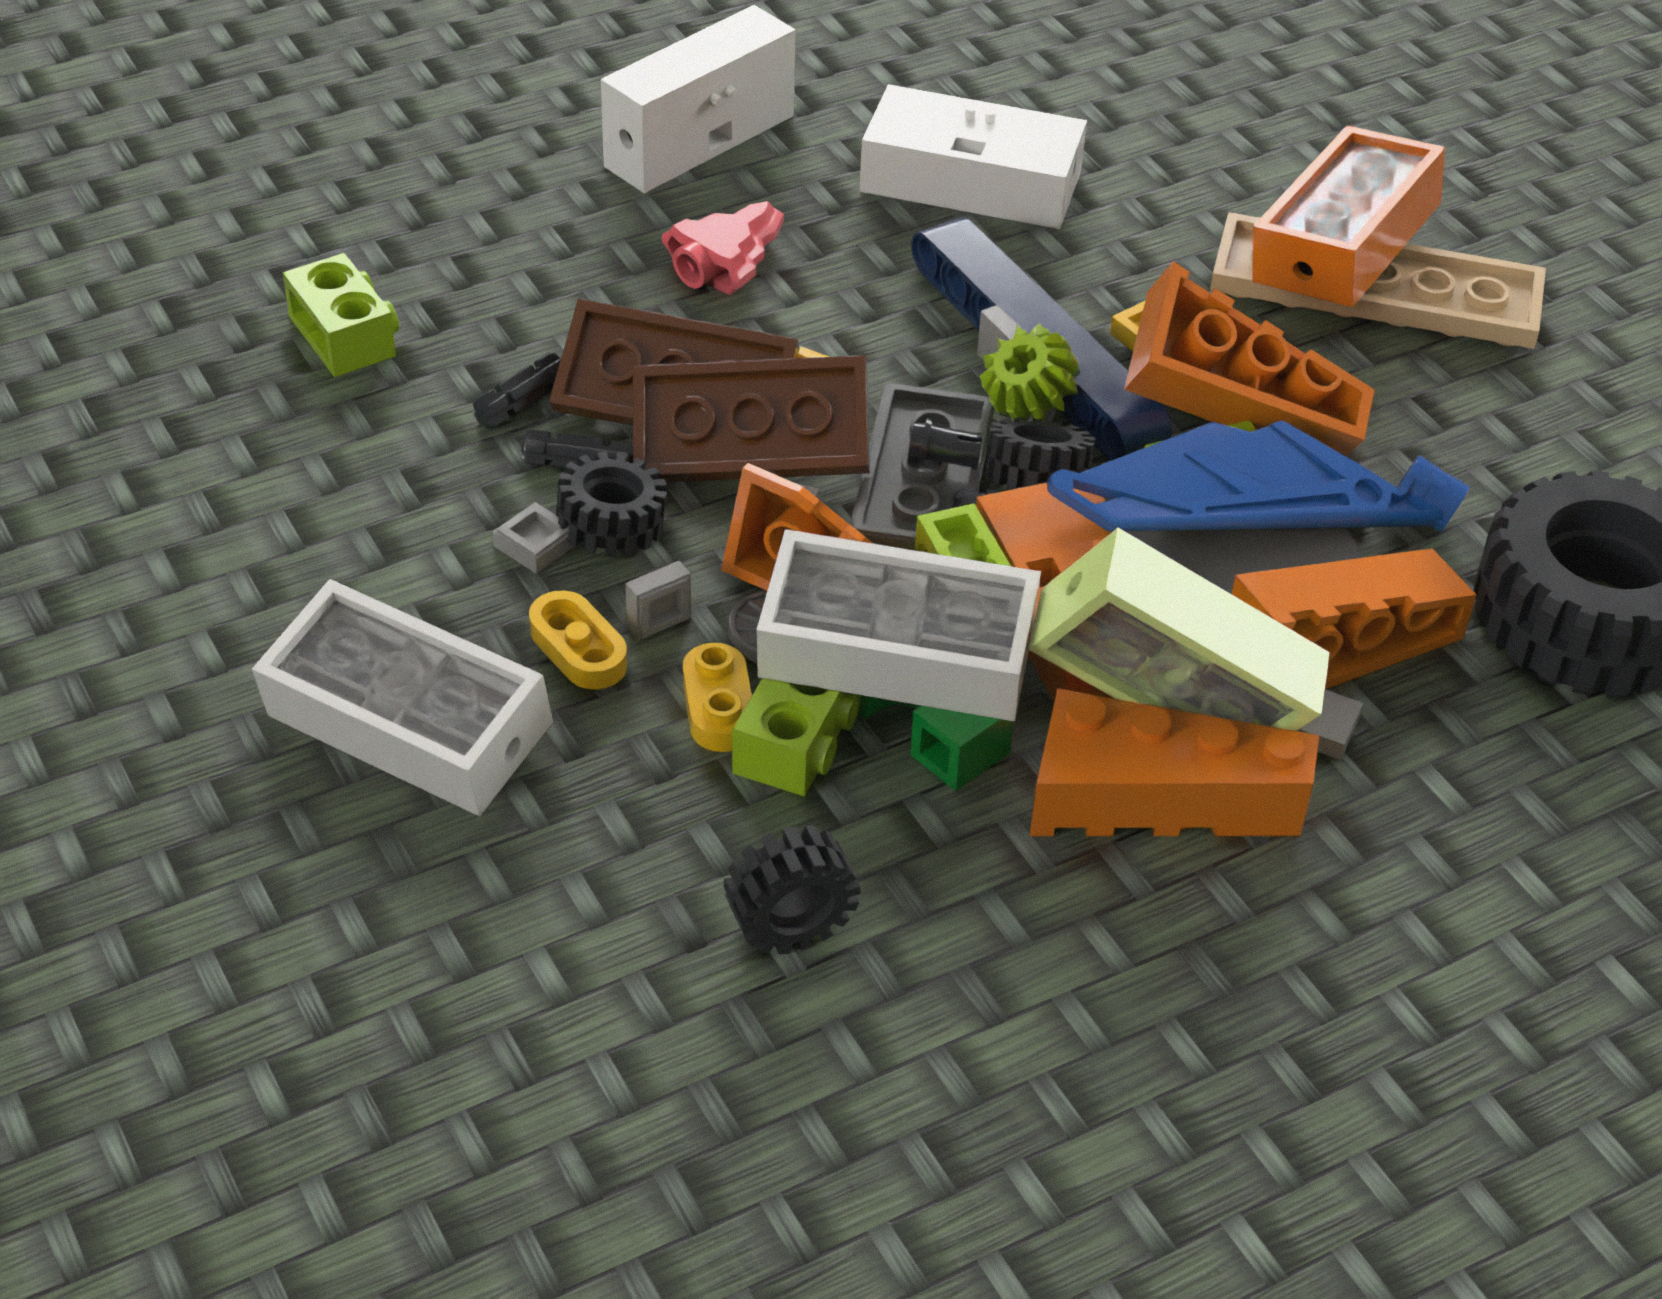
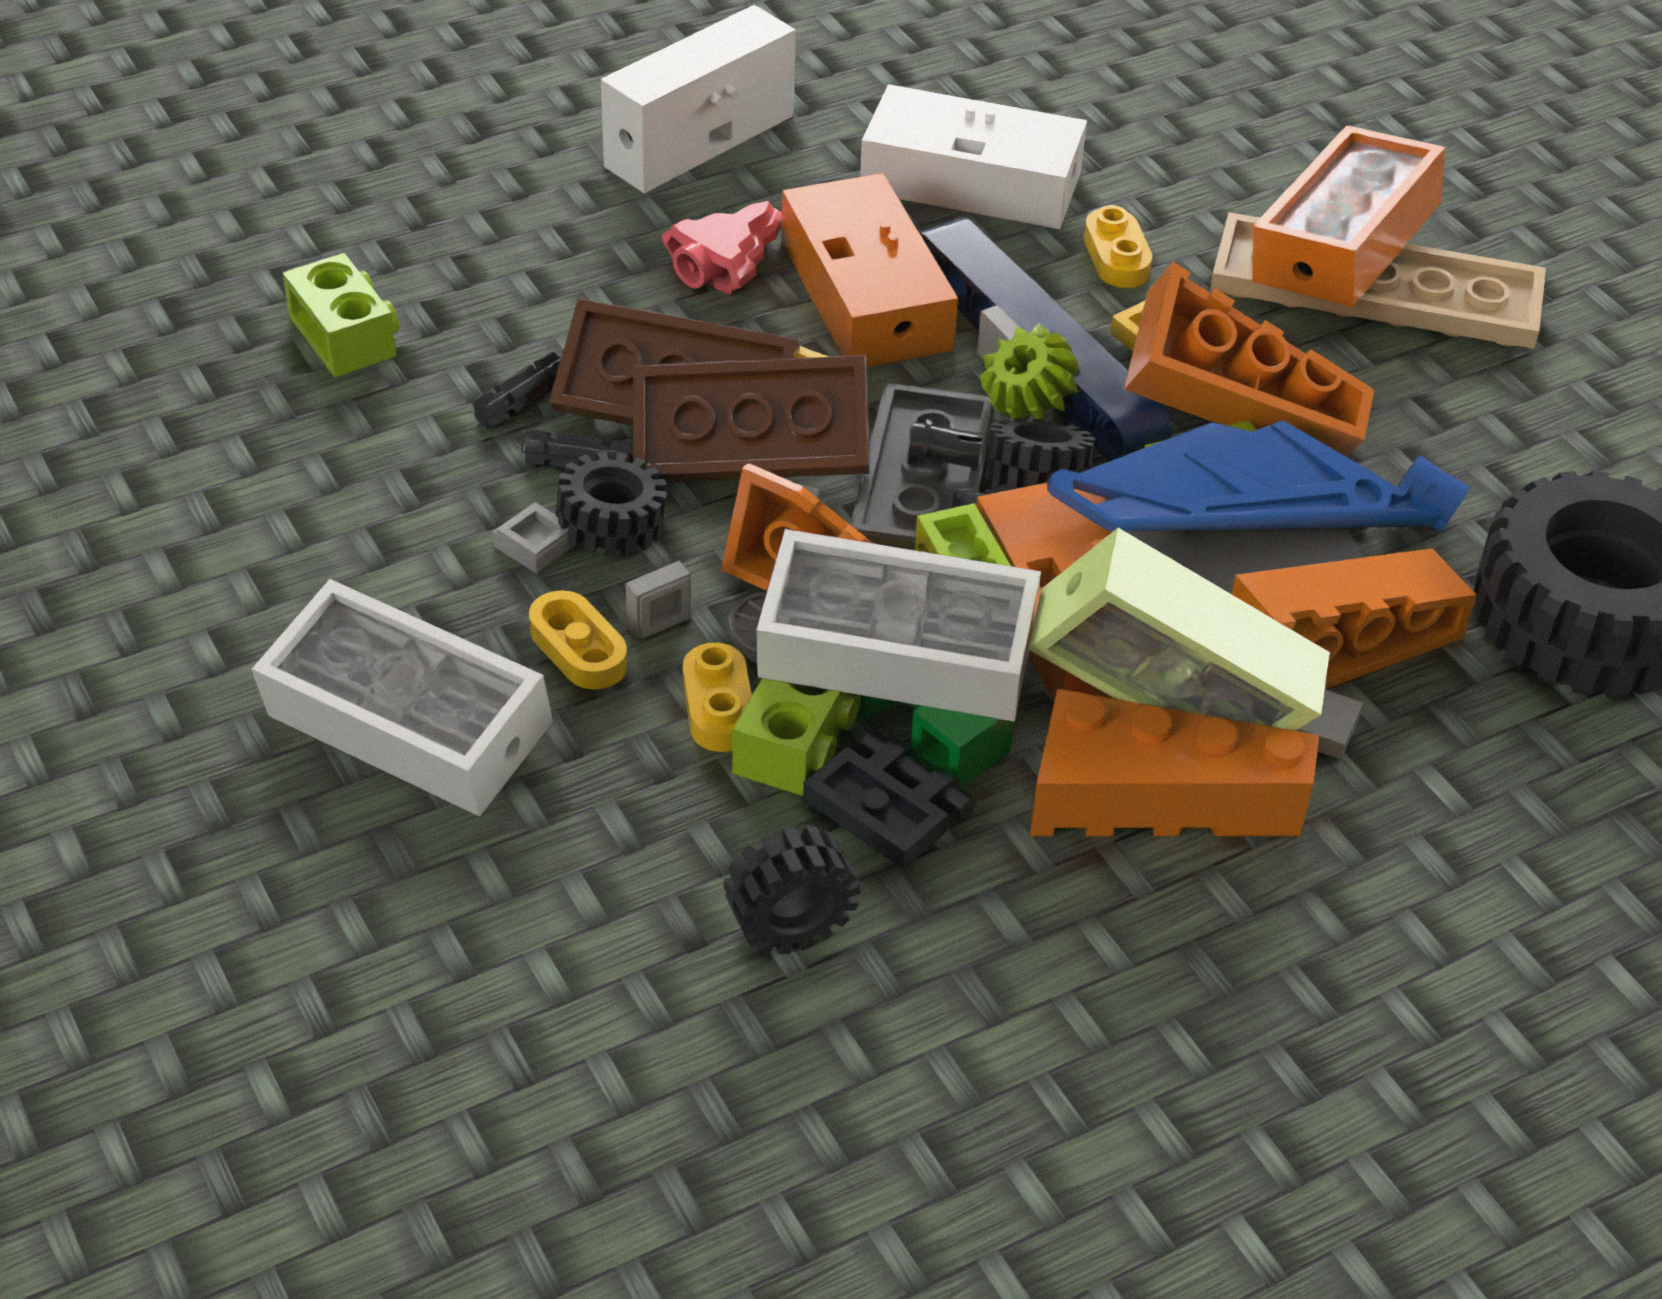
(868, 270): none -> brick
(879, 808): none -> black plate
(1117, 247): none -> yellow plate

